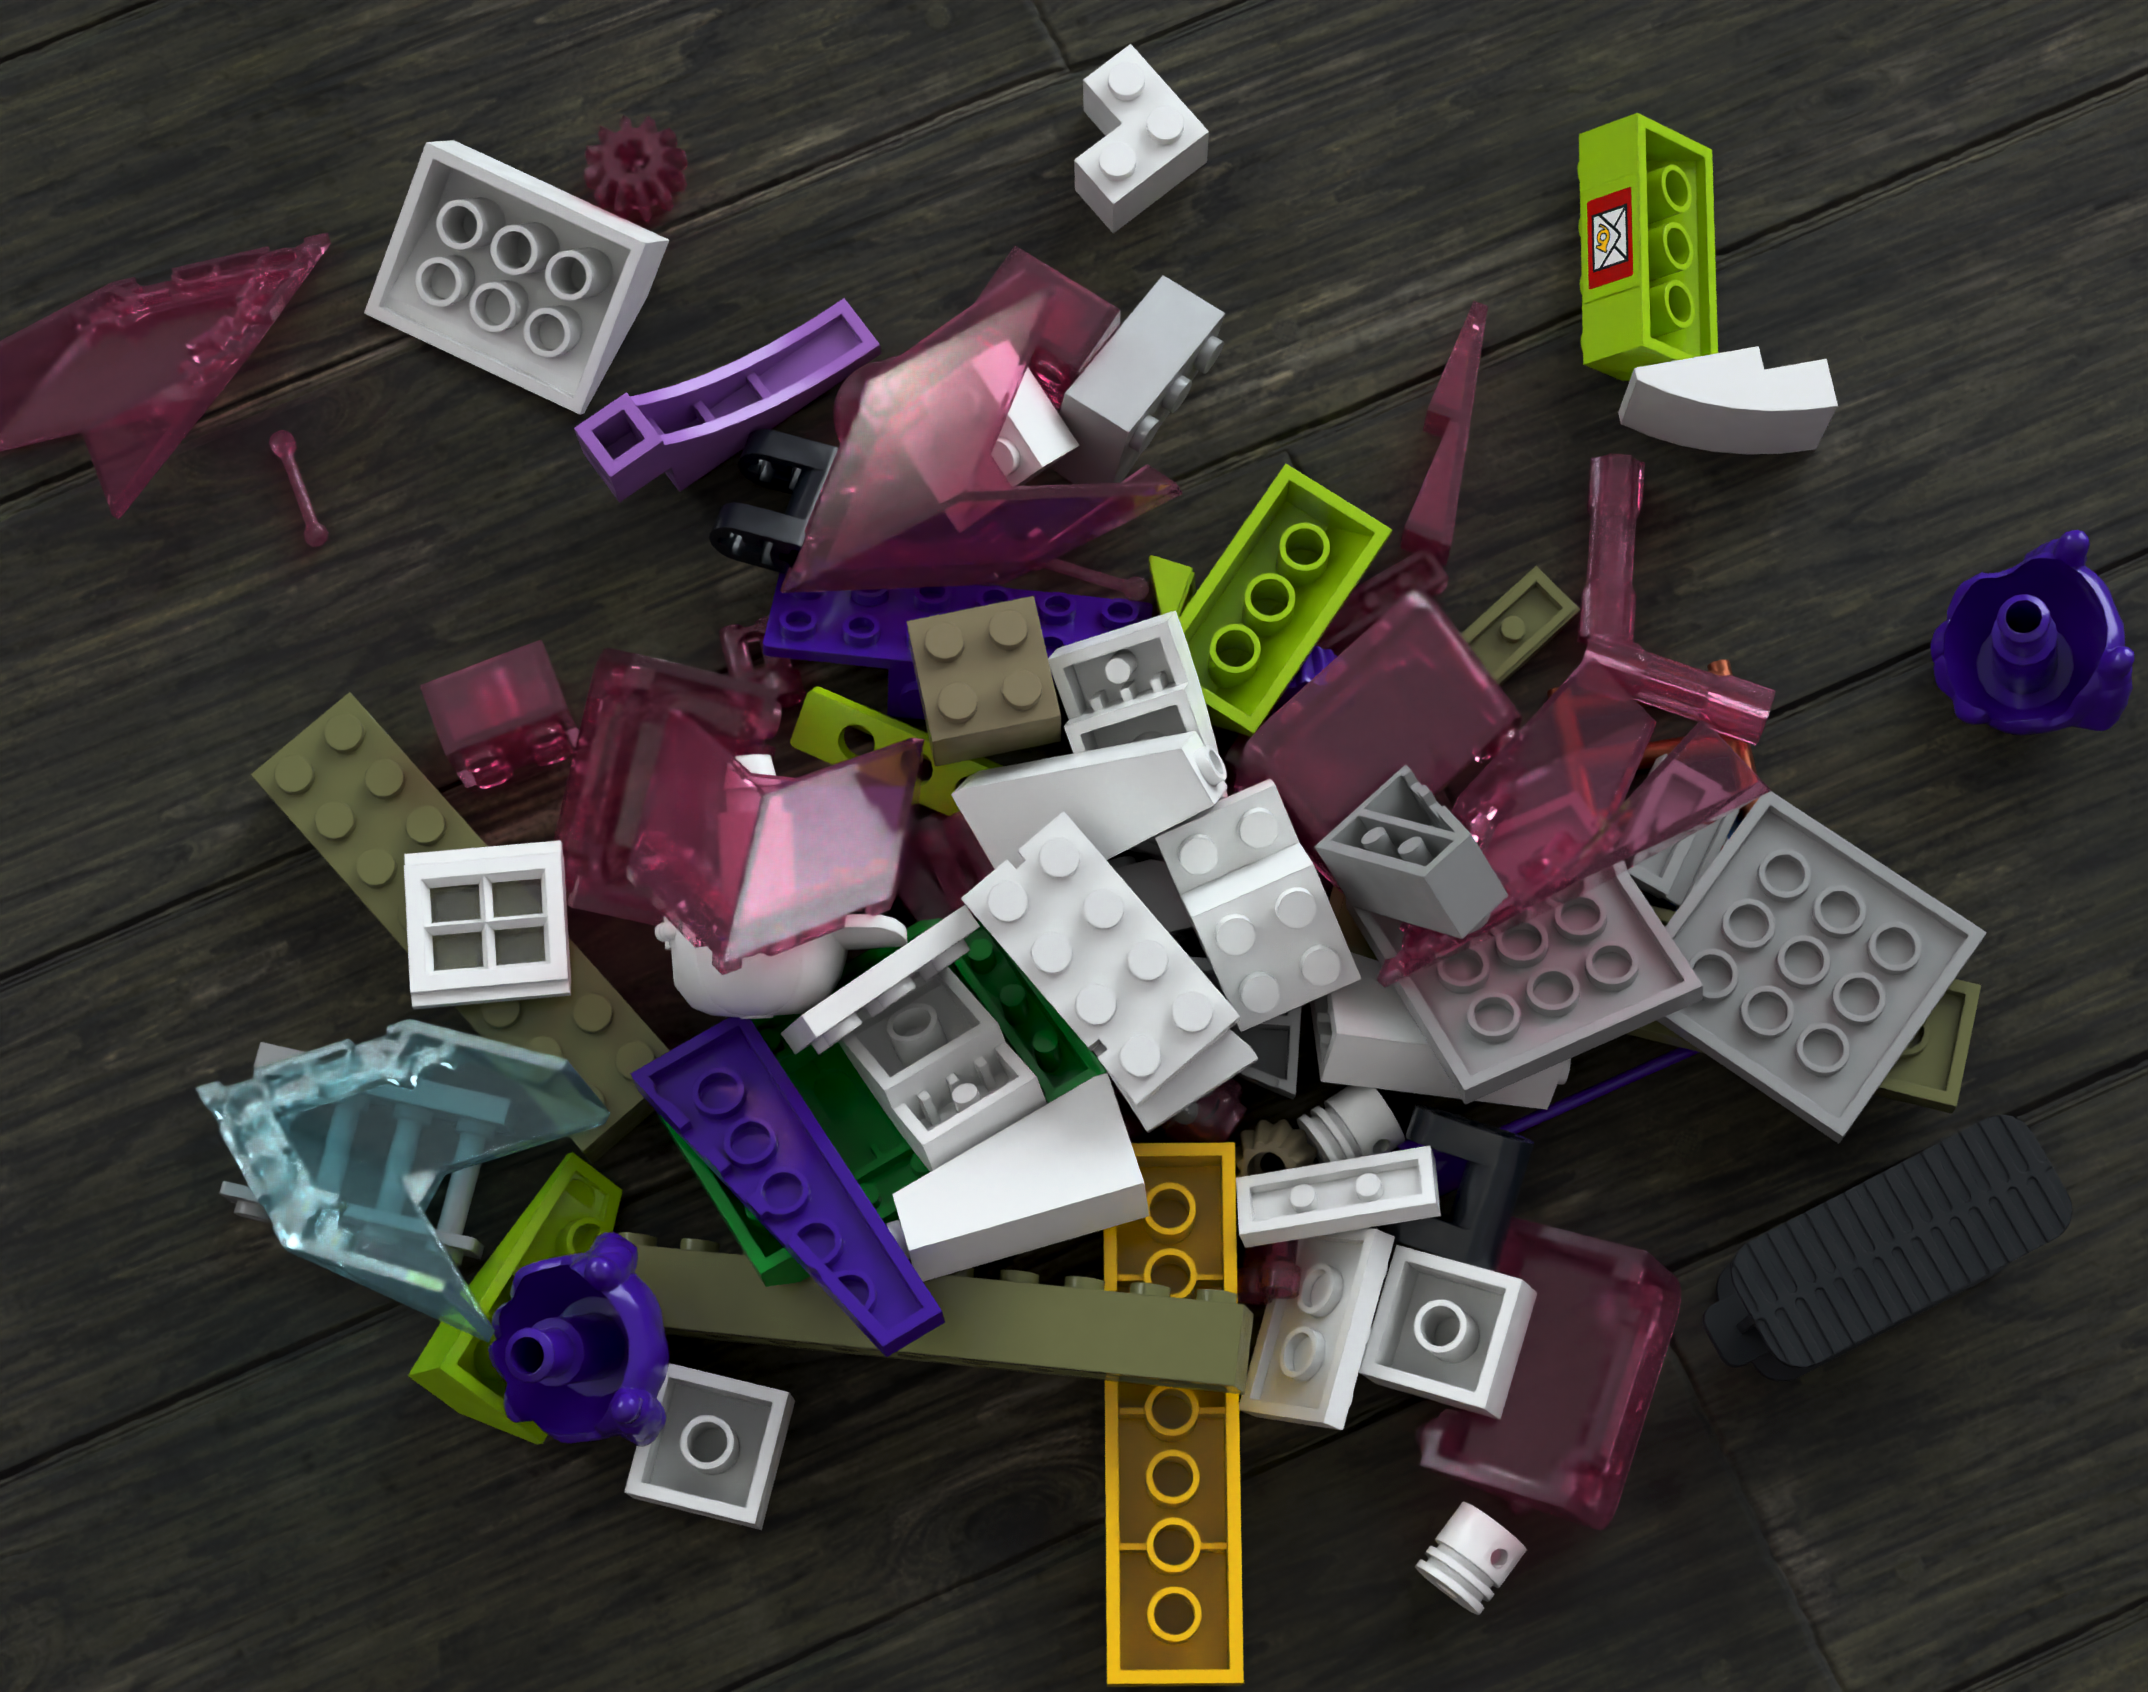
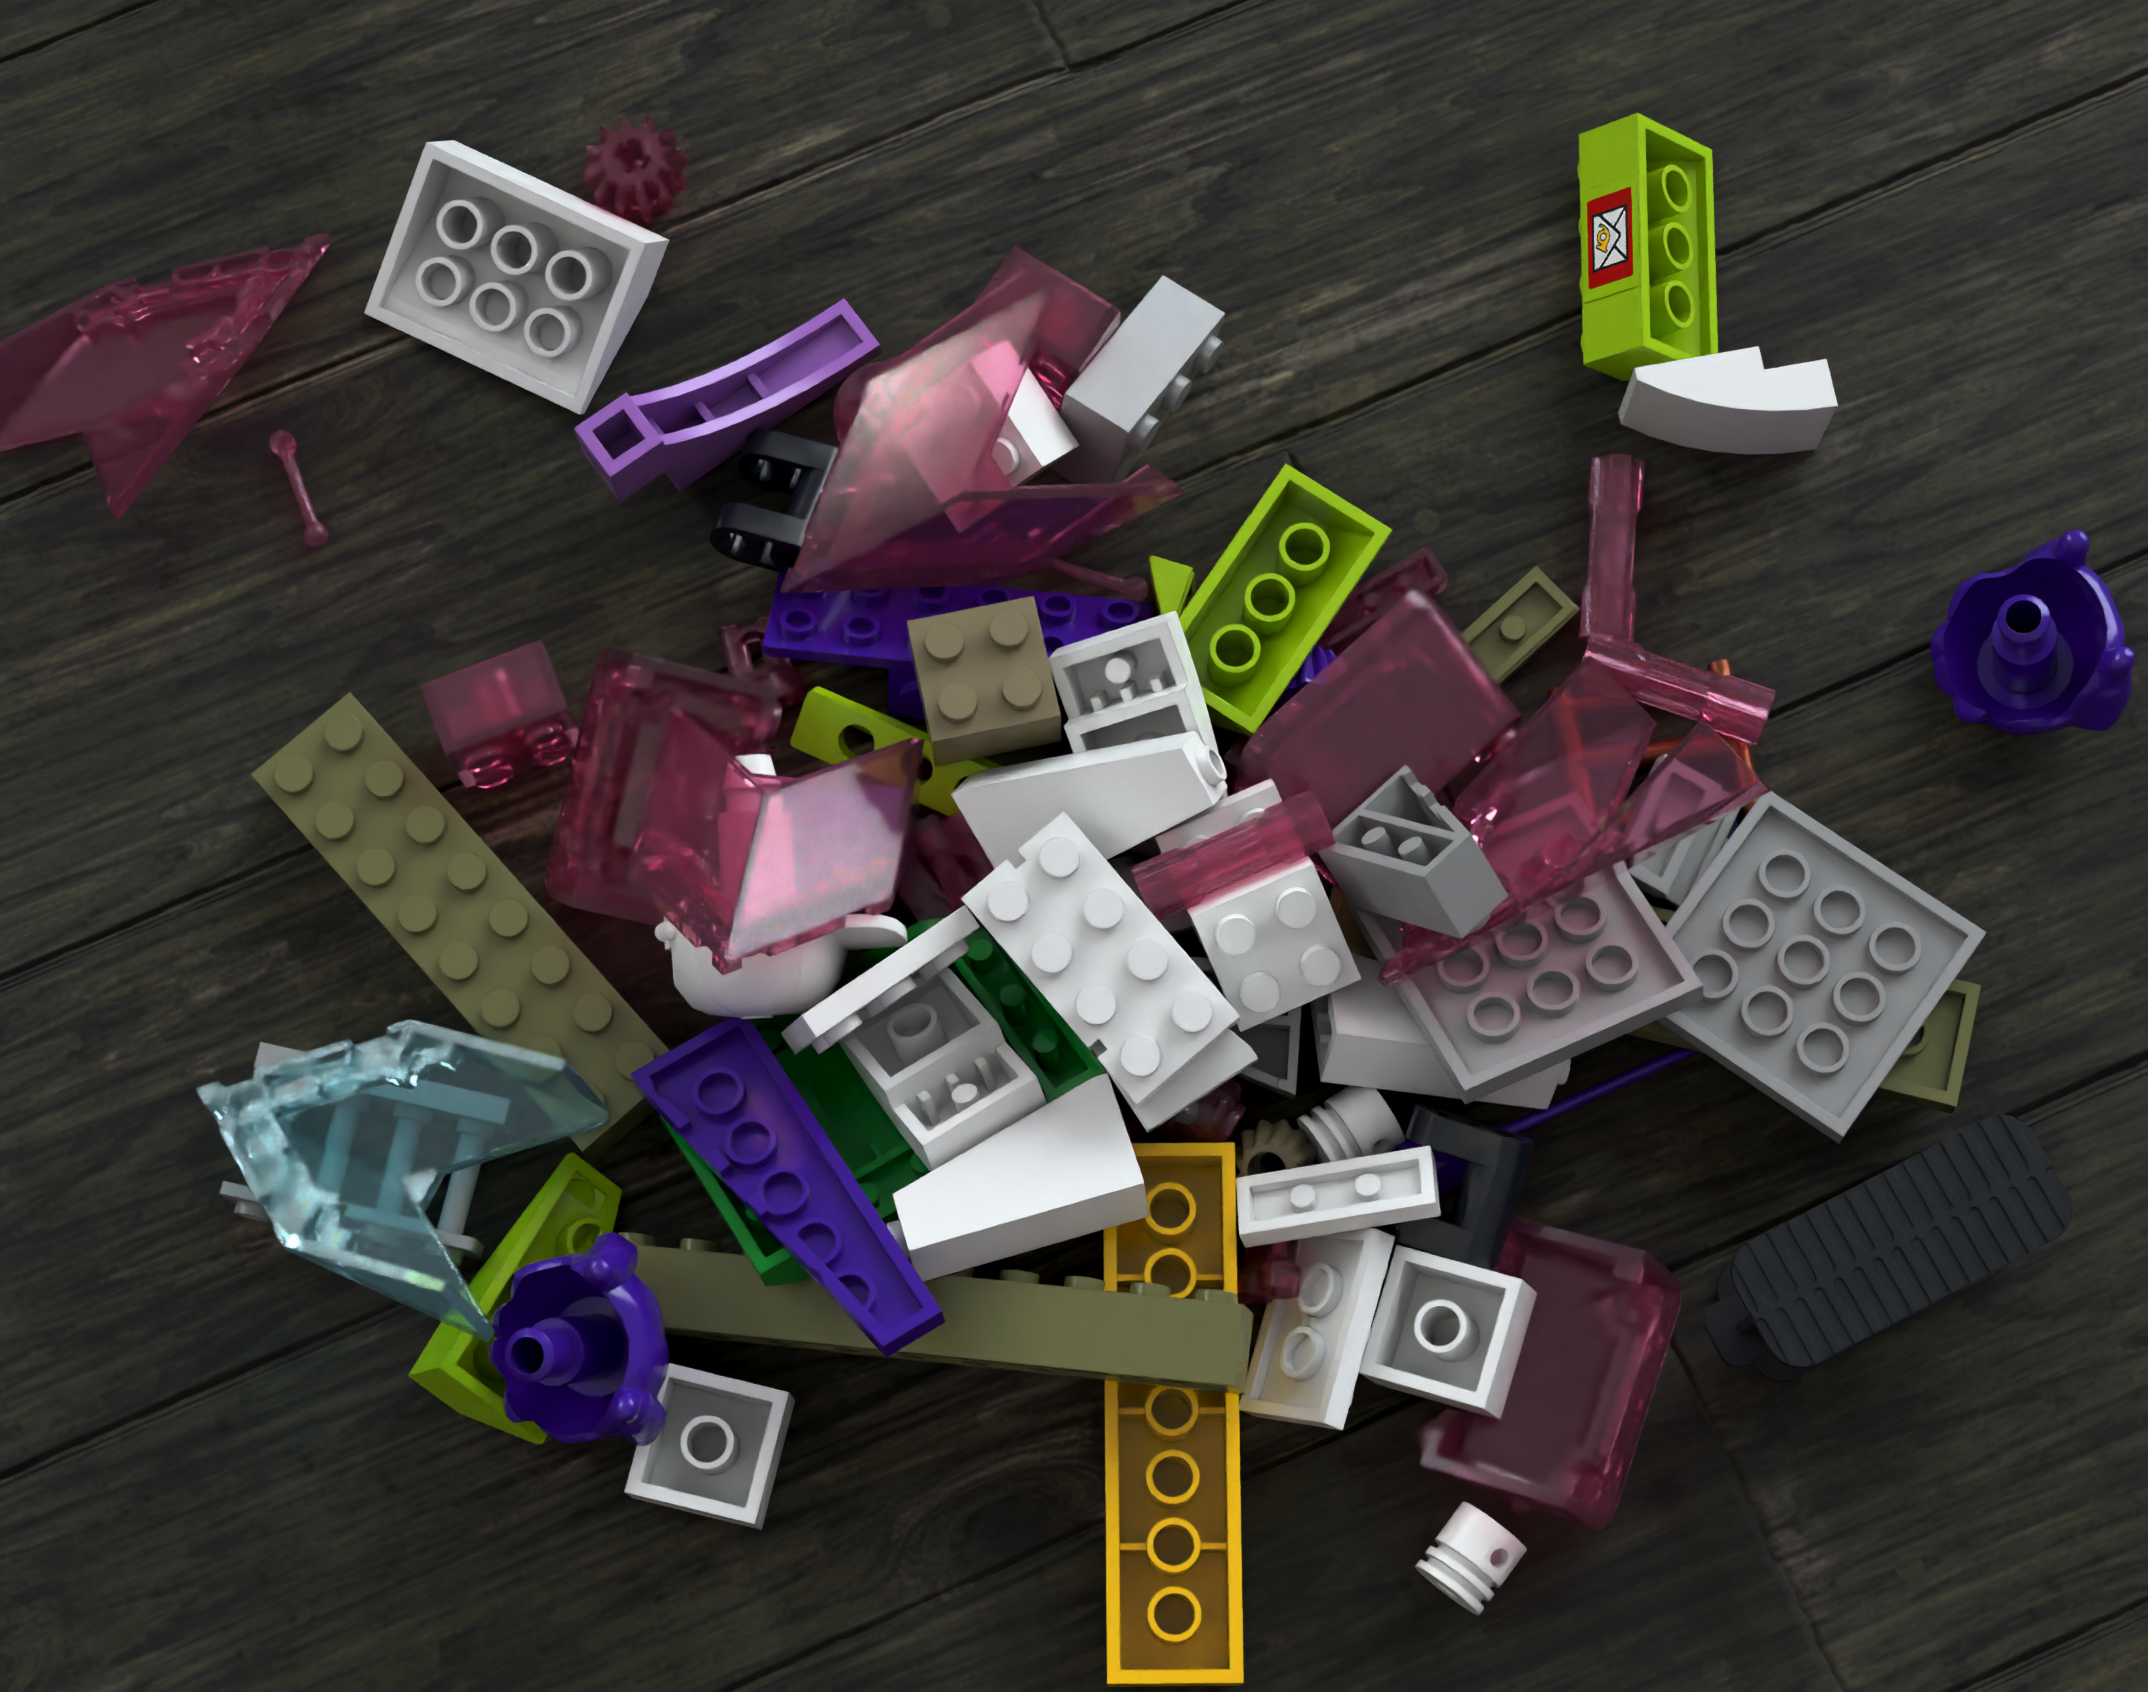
(487, 924): white piece -> none
(1147, 141): white brick -> none
(1274, 837): none -> clear pink axle
(1449, 418): clear pink slope -> none

